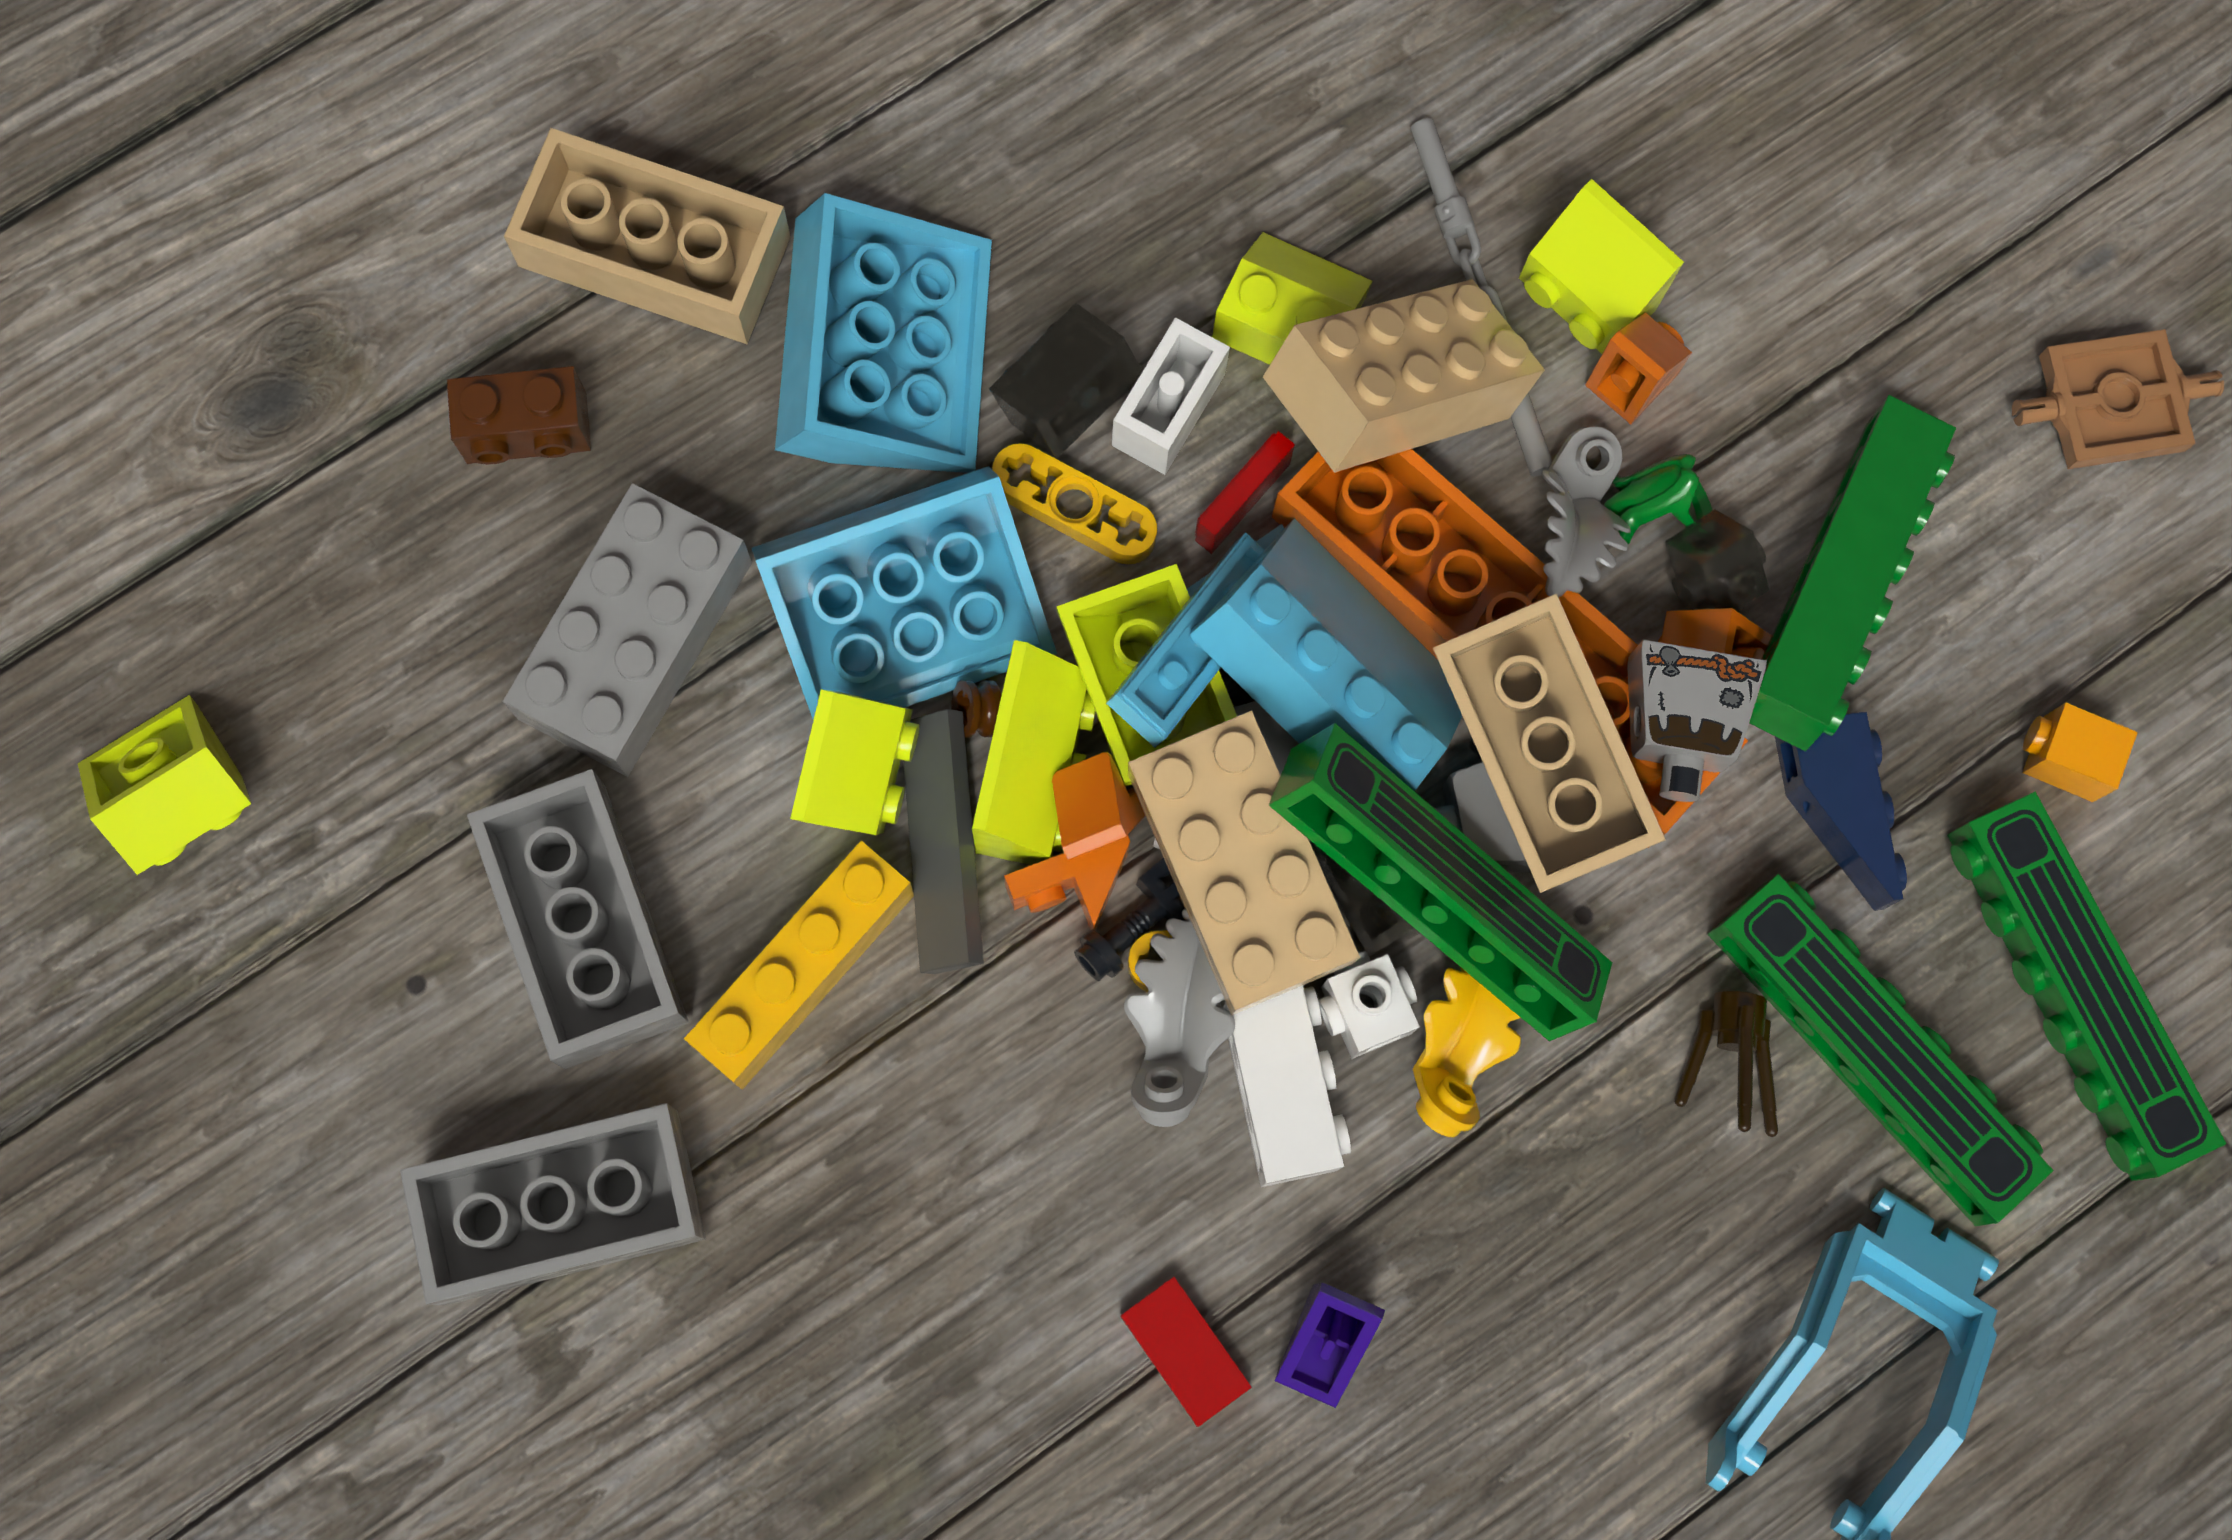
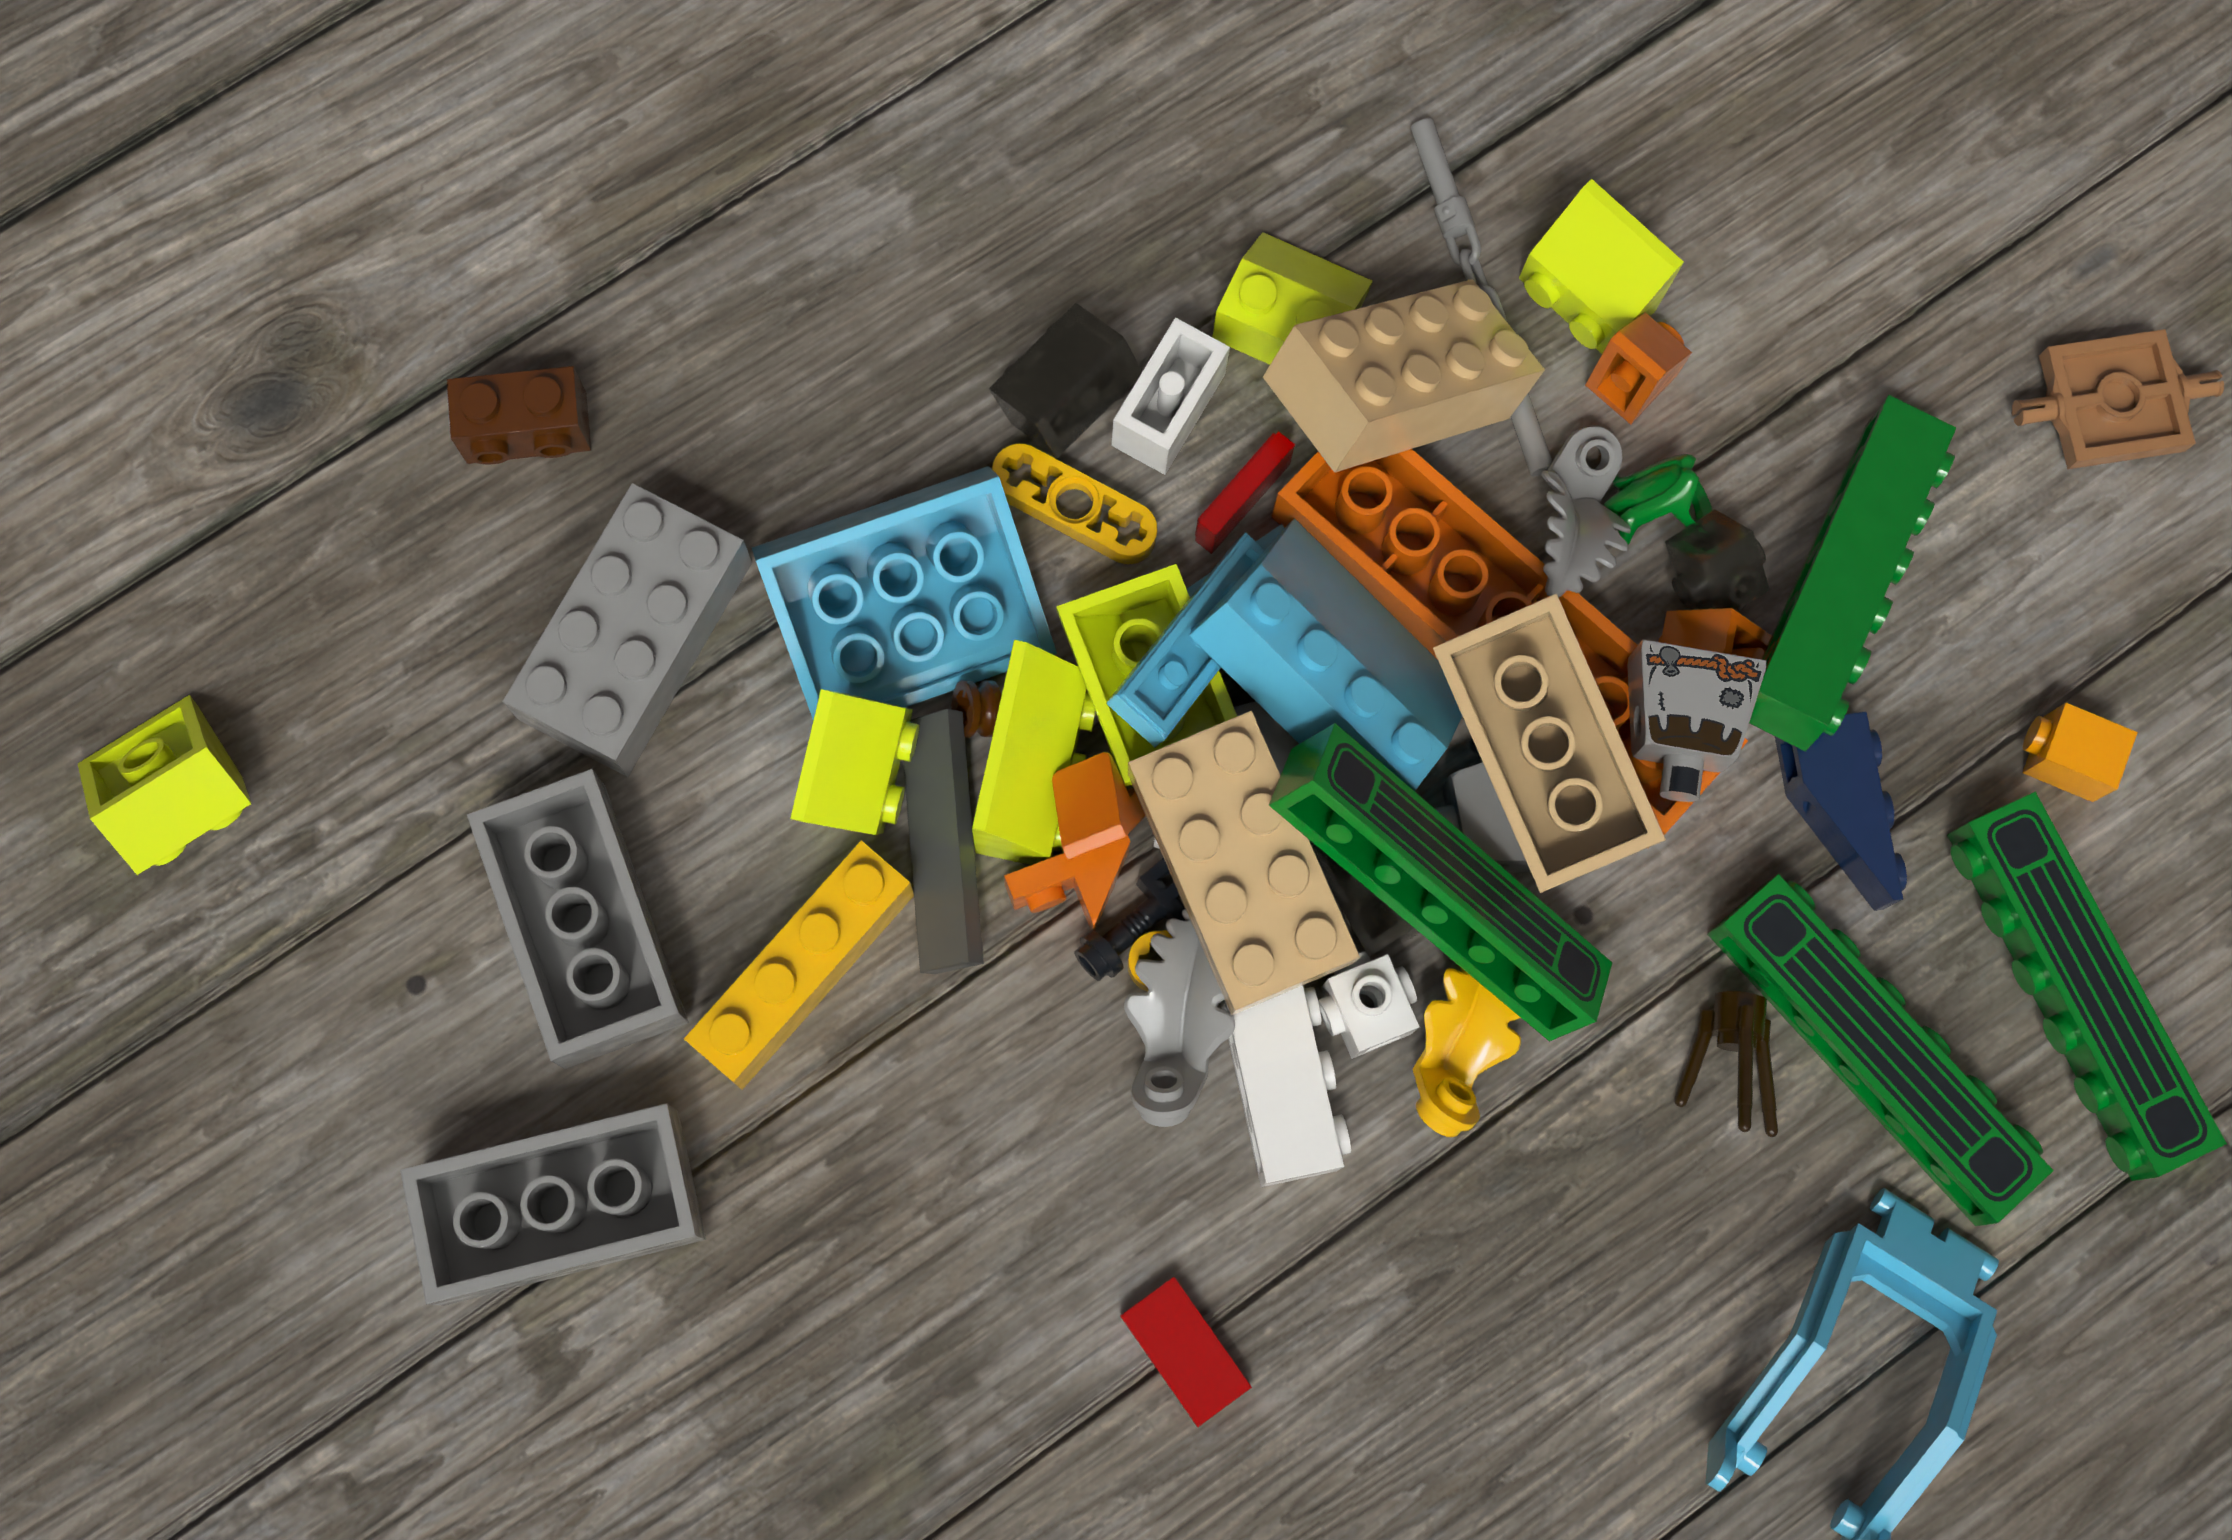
(648, 235): tan brick -> none
(883, 340): medium azure slope -> none
(1328, 1343): dark purple slope -> none

